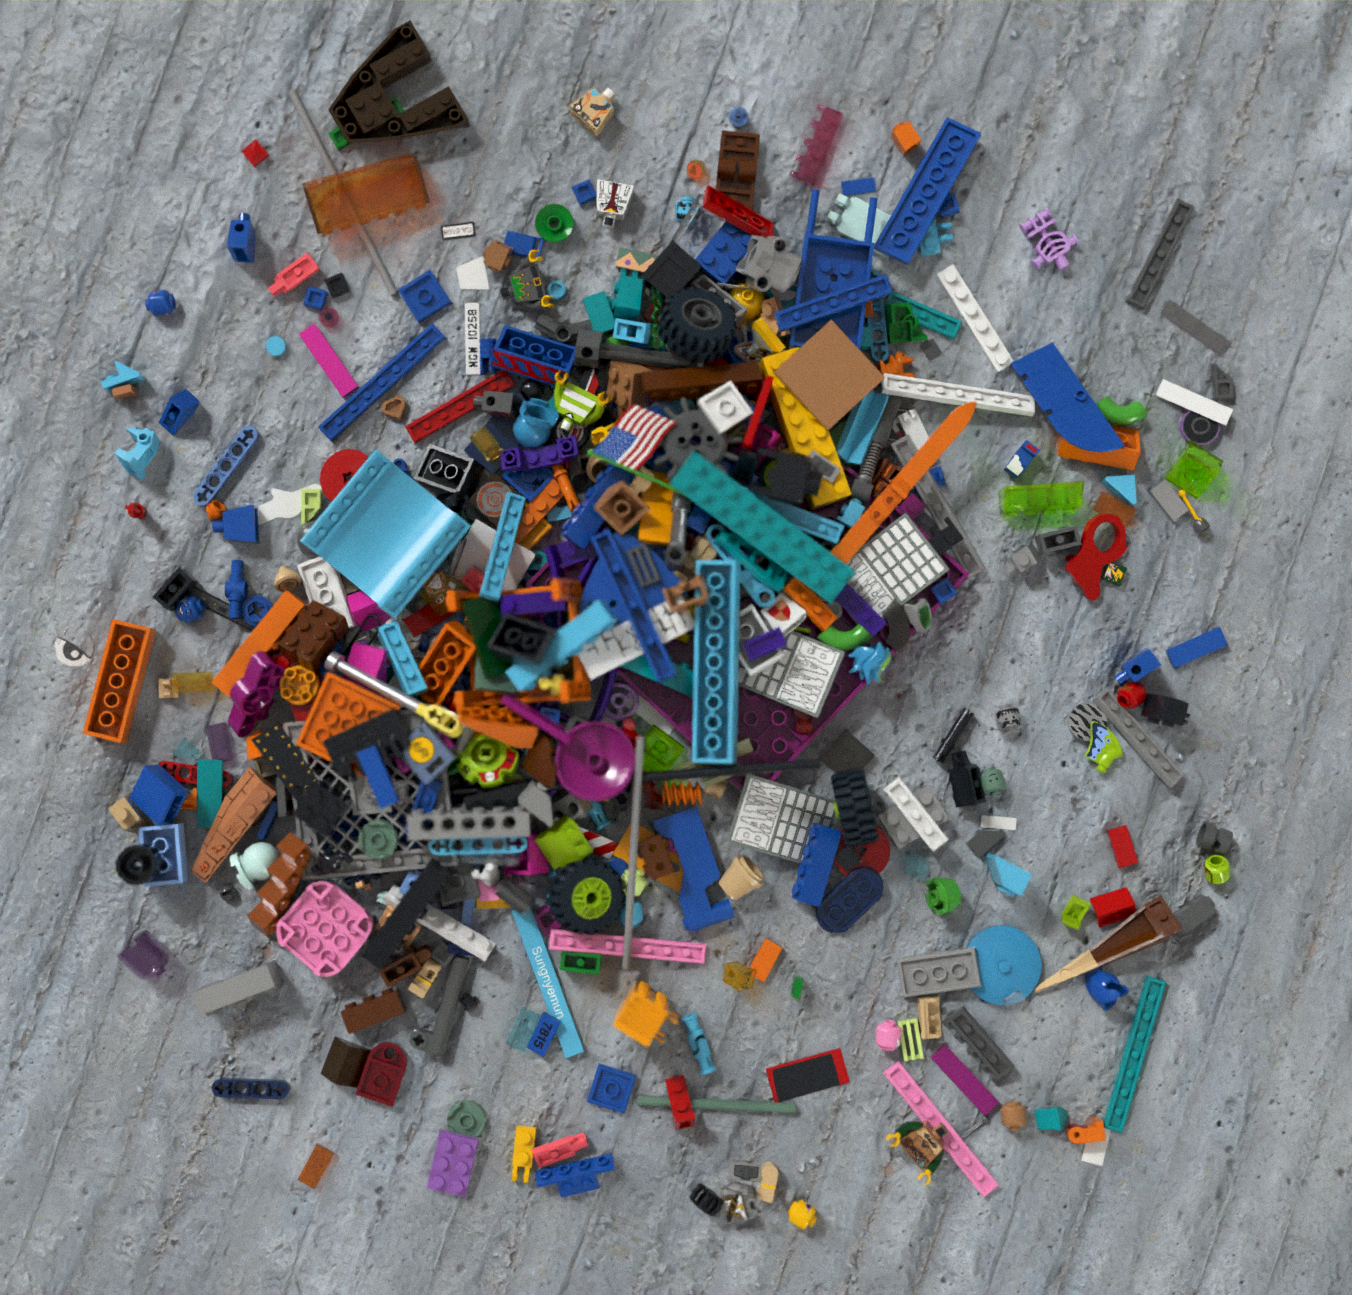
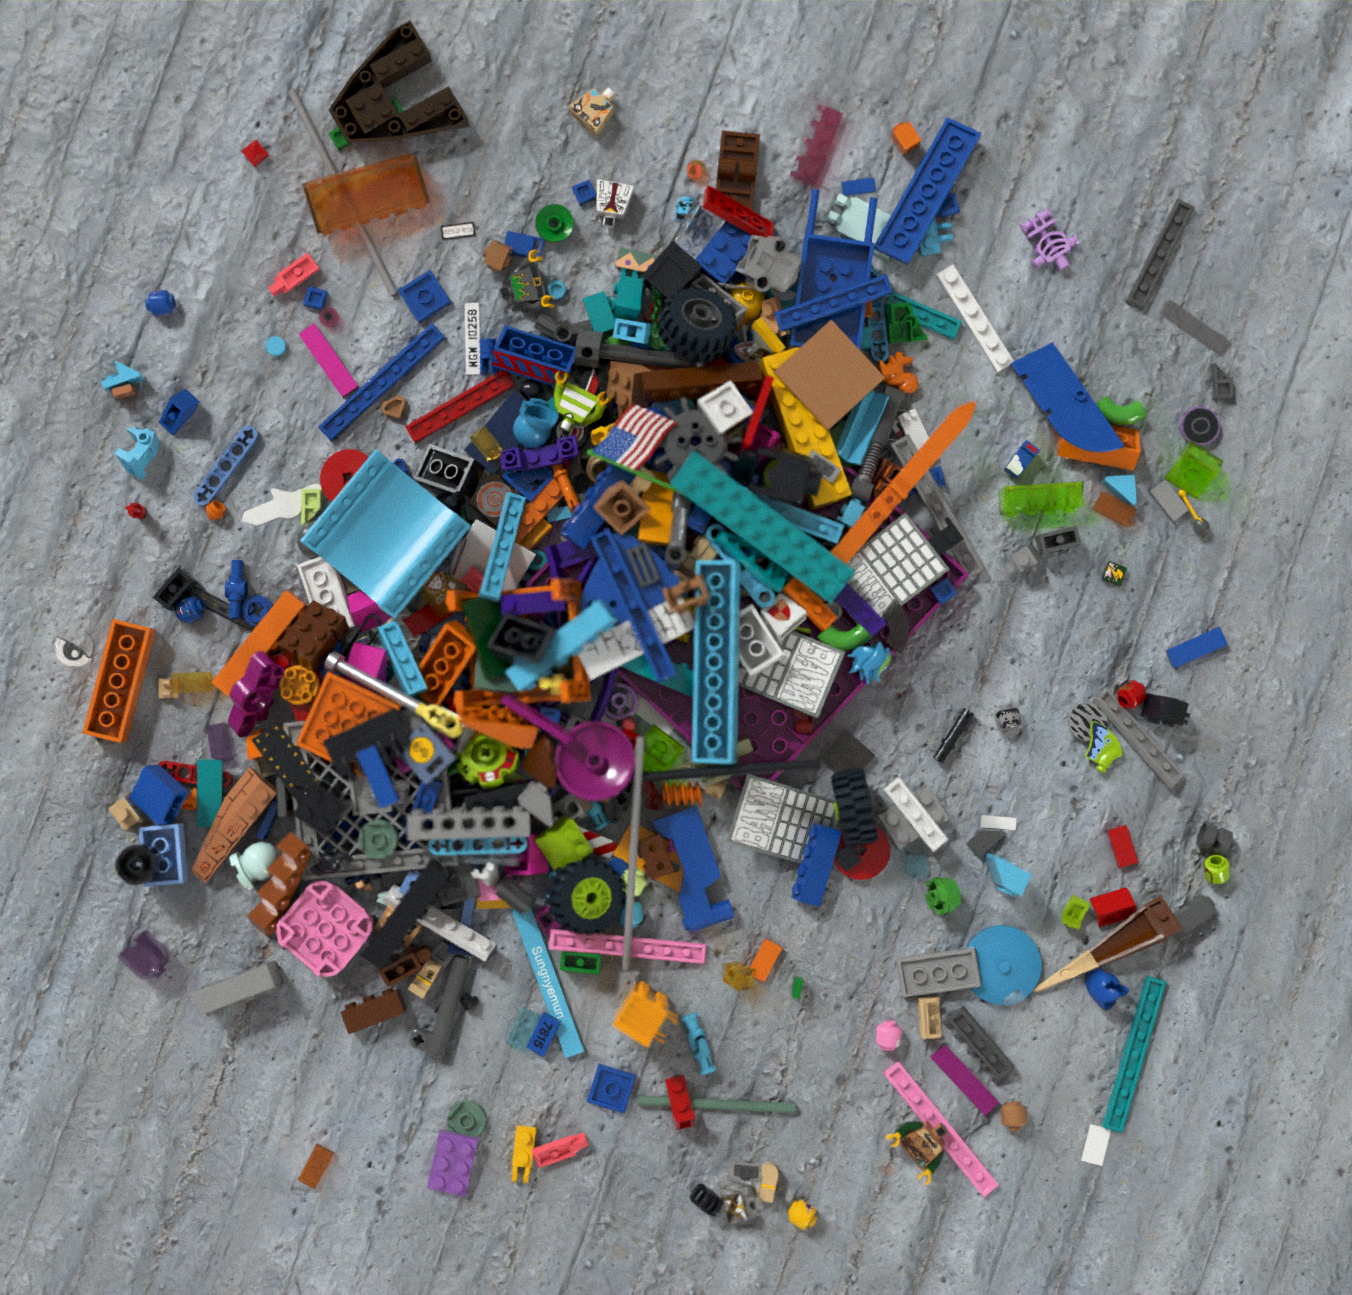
(185, 749): clear light blue tile -> none
(229, 896): dark grey hinge -> none
(239, 525): blue torso -> none
(242, 239): blue torso -> none
(251, 1088): dark blue beam -> none
(286, 579): tan brick -> none
(337, 285): black tile -> none
(345, 1062): dark brown slope -> none
(383, 1074): dark red plate -> none
(473, 275): white sticker -> none
(499, 404): dark grey torso -> none
(575, 1176): blue bracket -> none
(738, 117): medium blue tile -> none
(741, 877): tan piece -> none
(765, 644): dark purple tile -> none
(807, 1075): black sticker -> none
(850, 899): dark blue tile -> none
(912, 506): magenta brick -> none
(913, 1056): yellowish green tile -> none
(918, 614): light grey rock -> none
(931, 349): dark grey sticker -> none
(958, 394): white plate -> none
(965, 781): black hinge -> none
(992, 781): sand green head -> none
(1051, 1118): teal tile -> none
(1086, 1133): orange leg -> none
(1087, 564): red animal -> none
(1145, 662): blue torso -> none
(1194, 402): white sticker -> none

